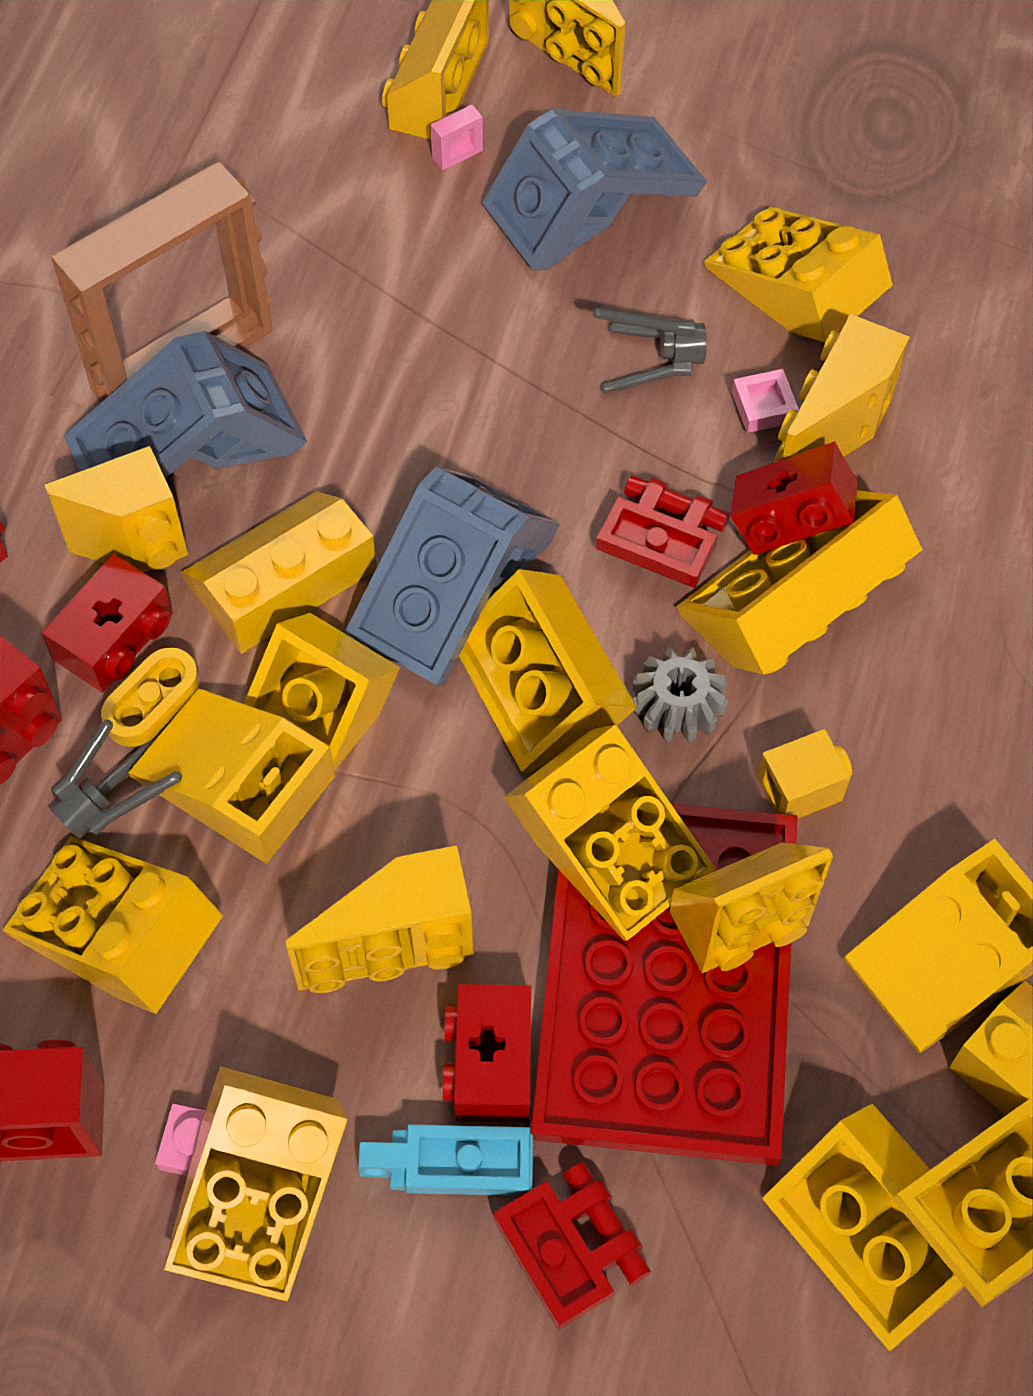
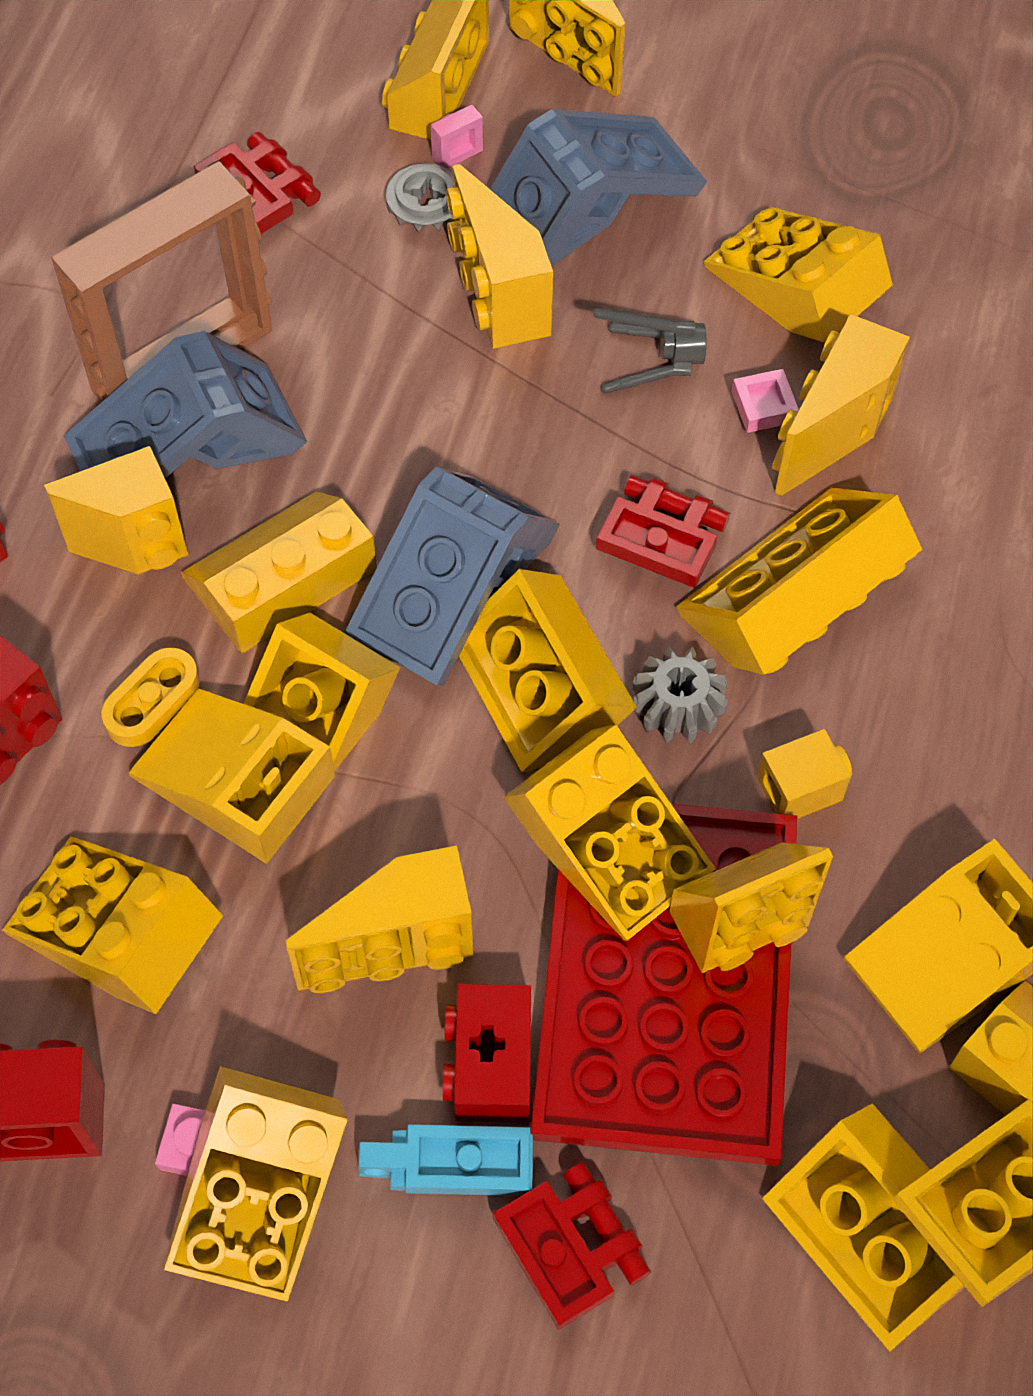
(82, 805): dark grey plant -> none
(108, 623): red brick -> none
(270, 195): none -> red plate
(408, 188): none -> light grey gear
(500, 262): none -> yellow slope
(794, 498): red brick -> none

